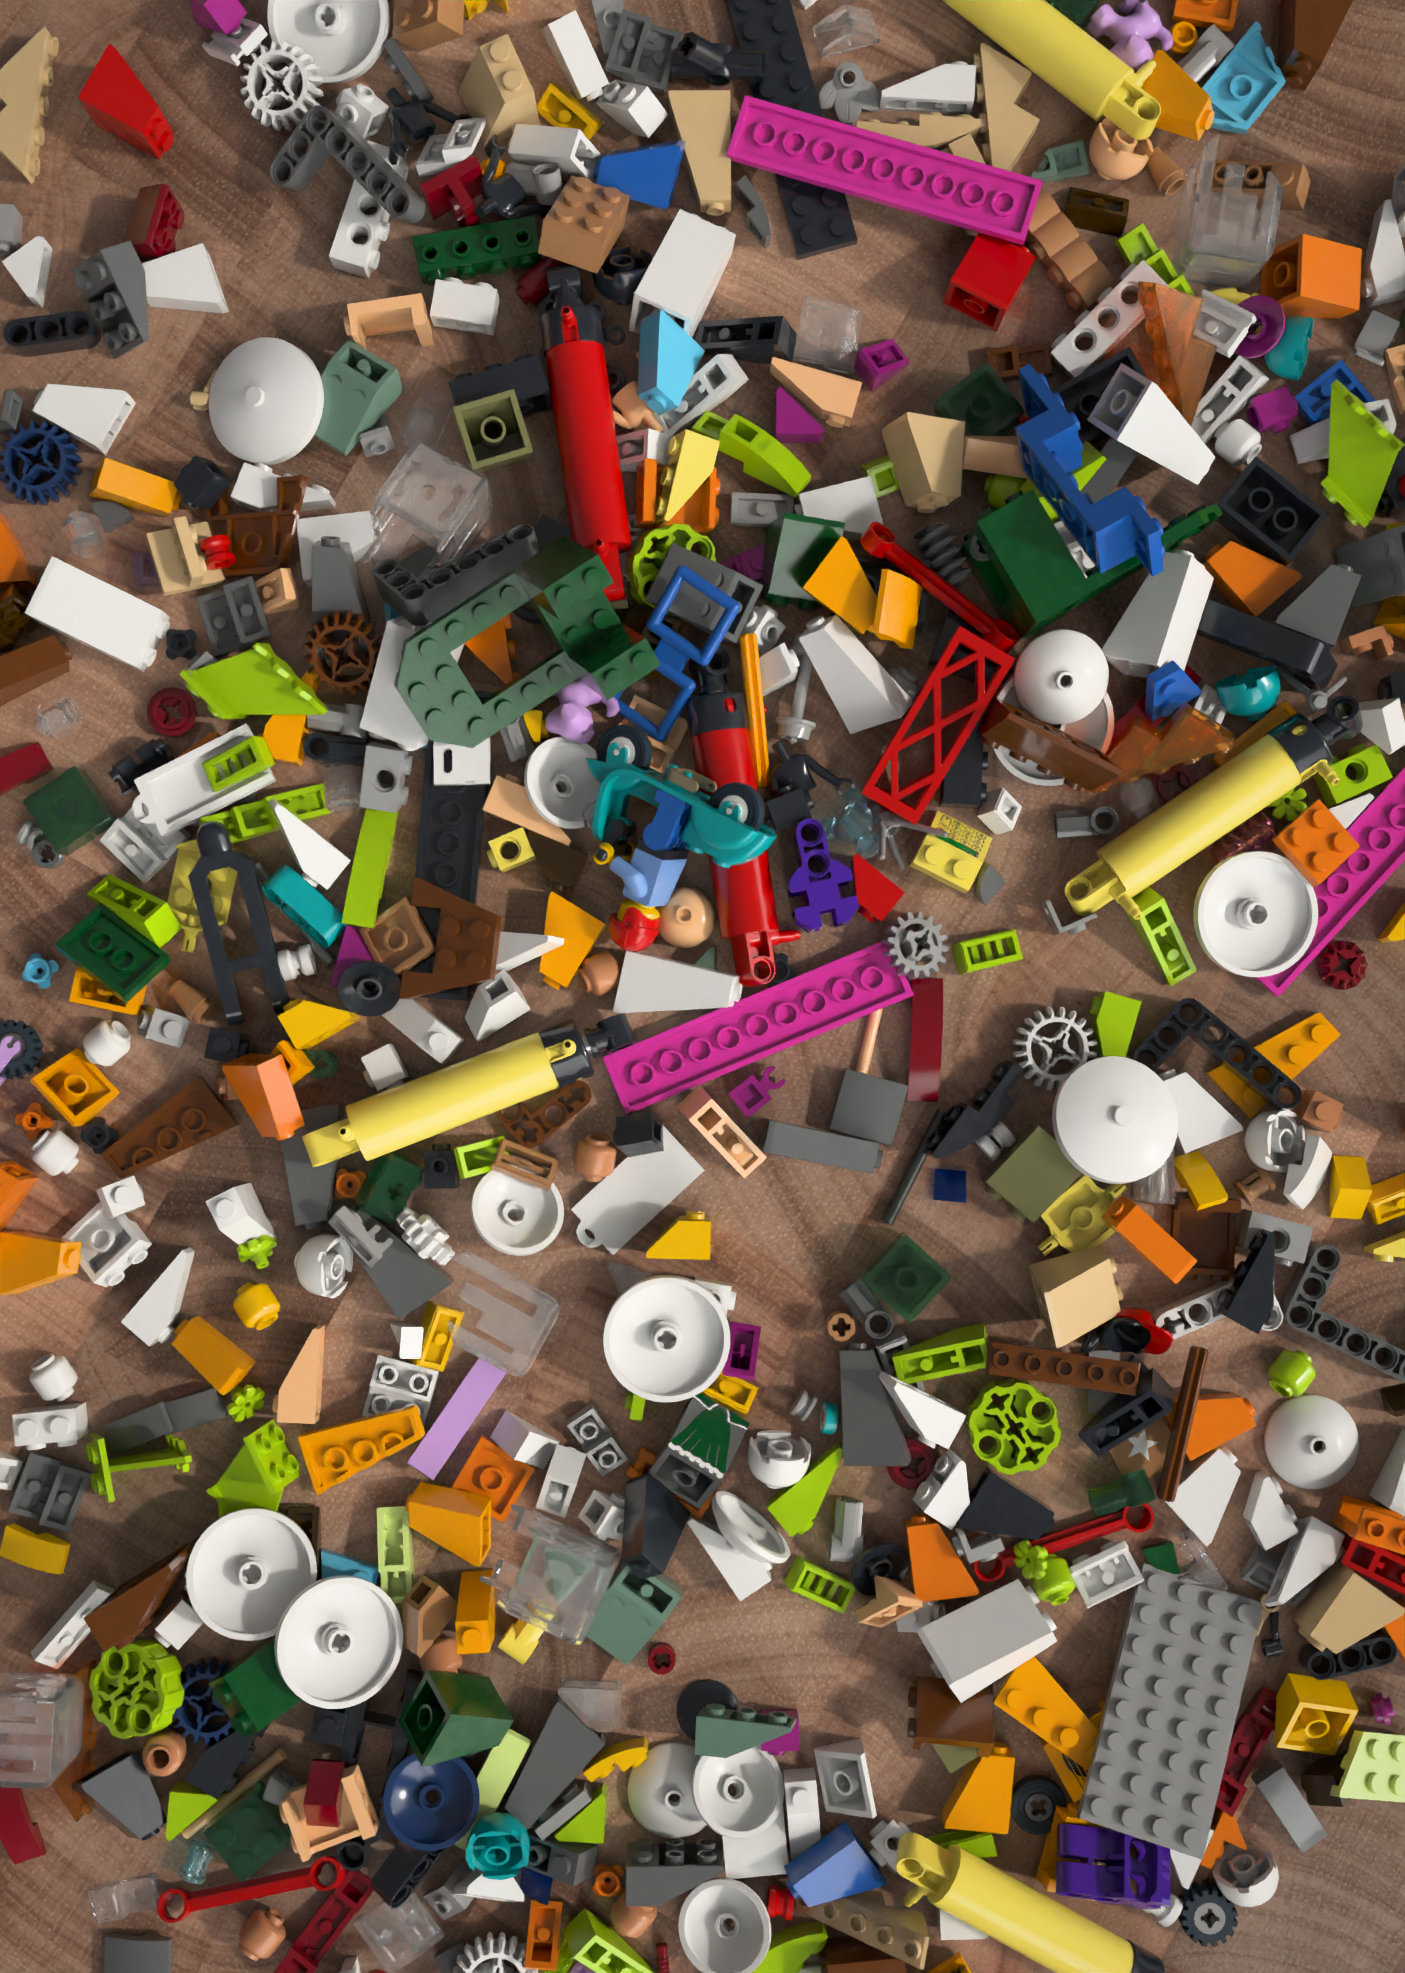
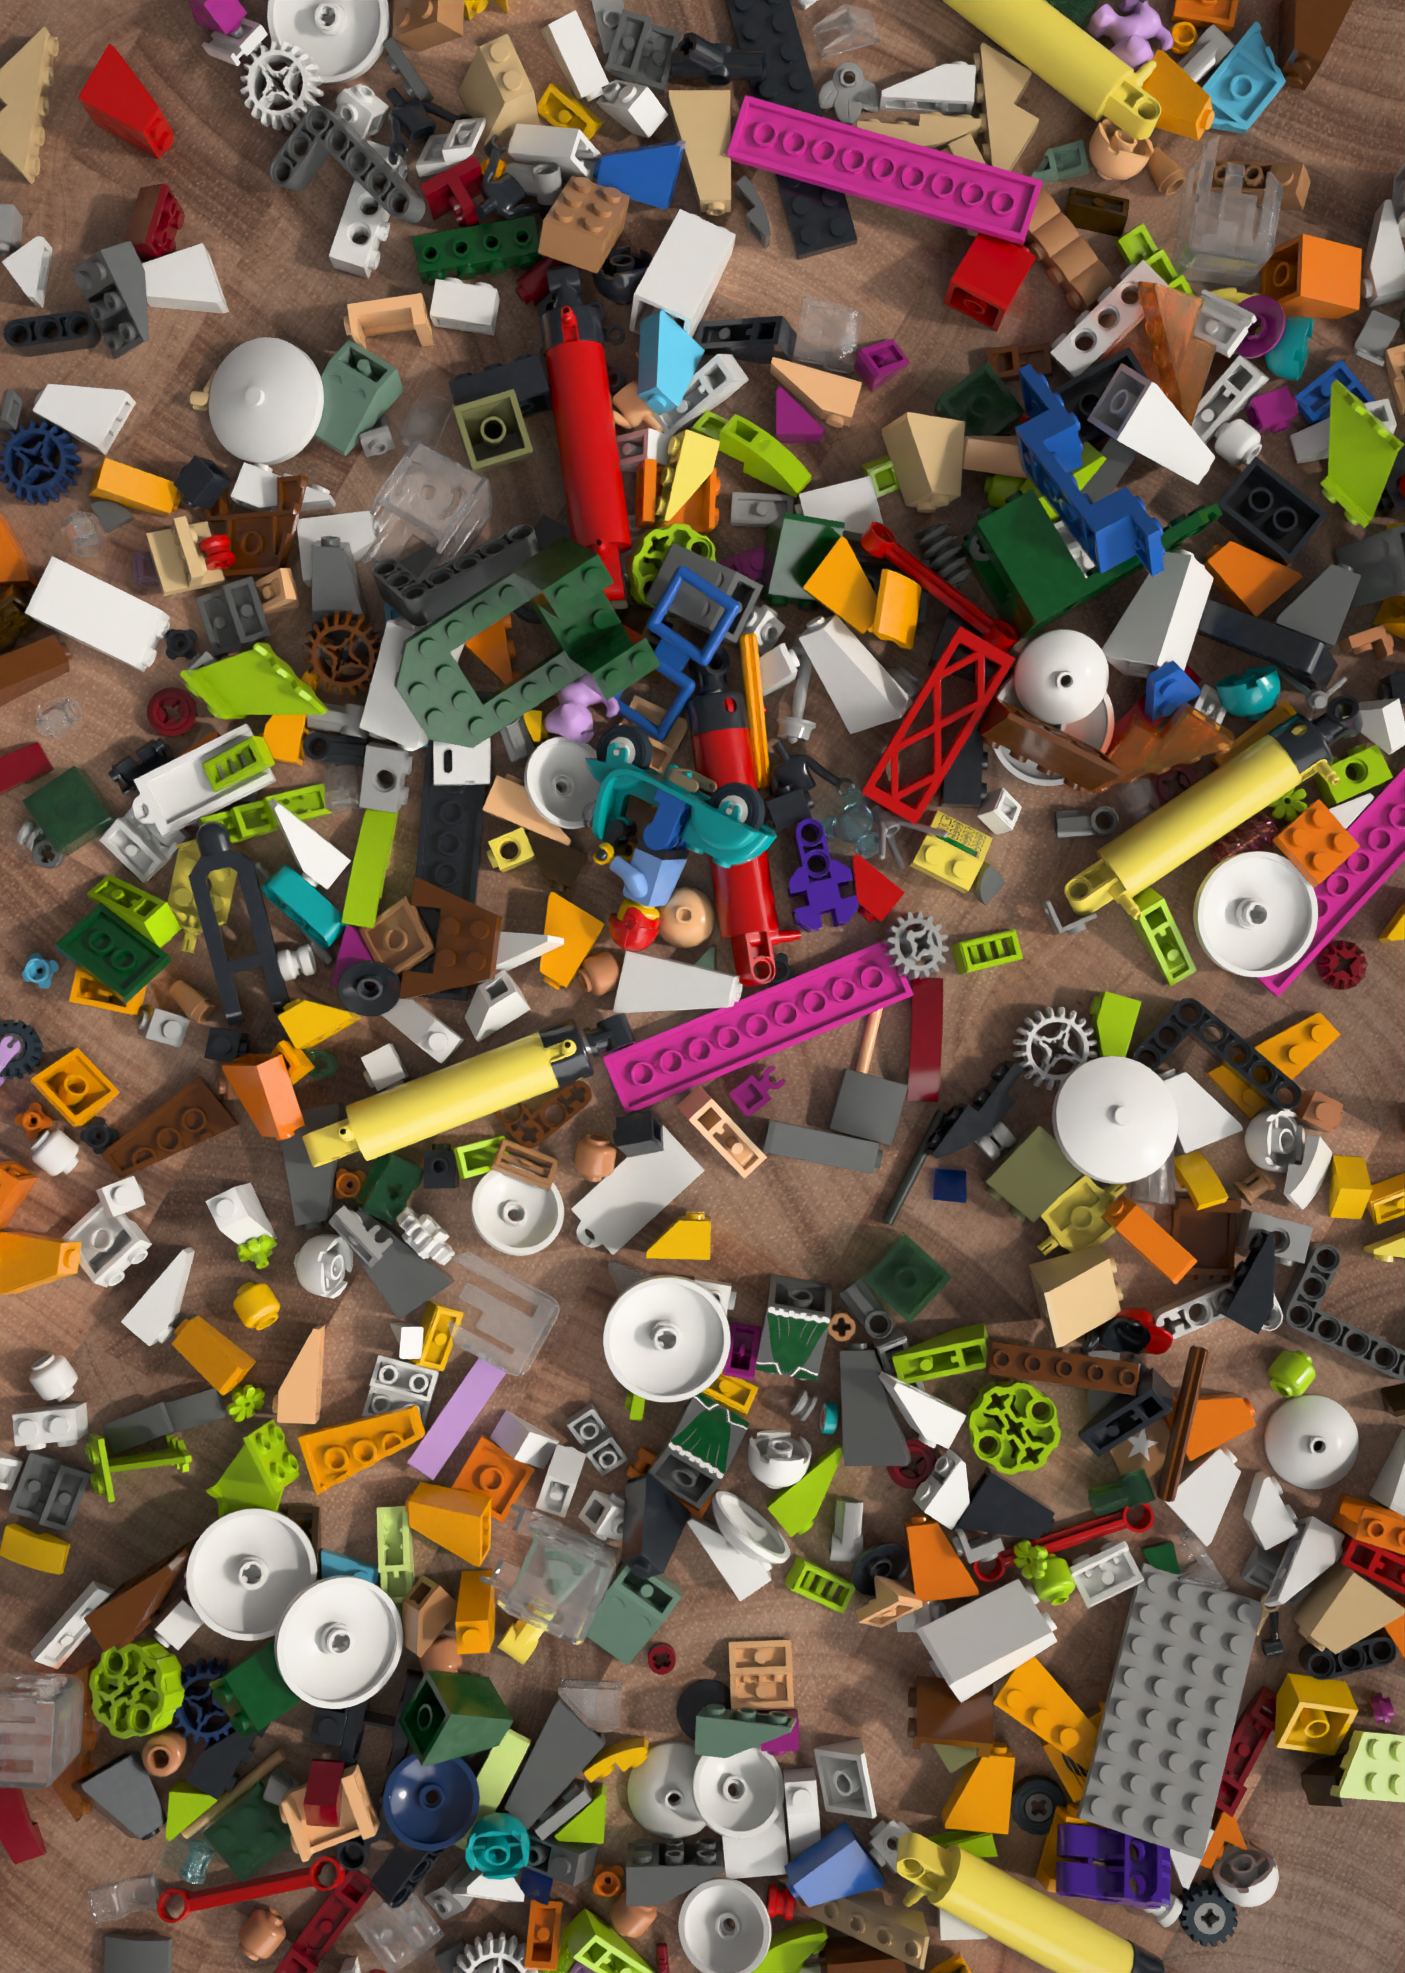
(107, 1043): white head -> none
(761, 1675): none -> light nougat slope
(794, 1327): none -> slope
(1289, 1805): slope -> none

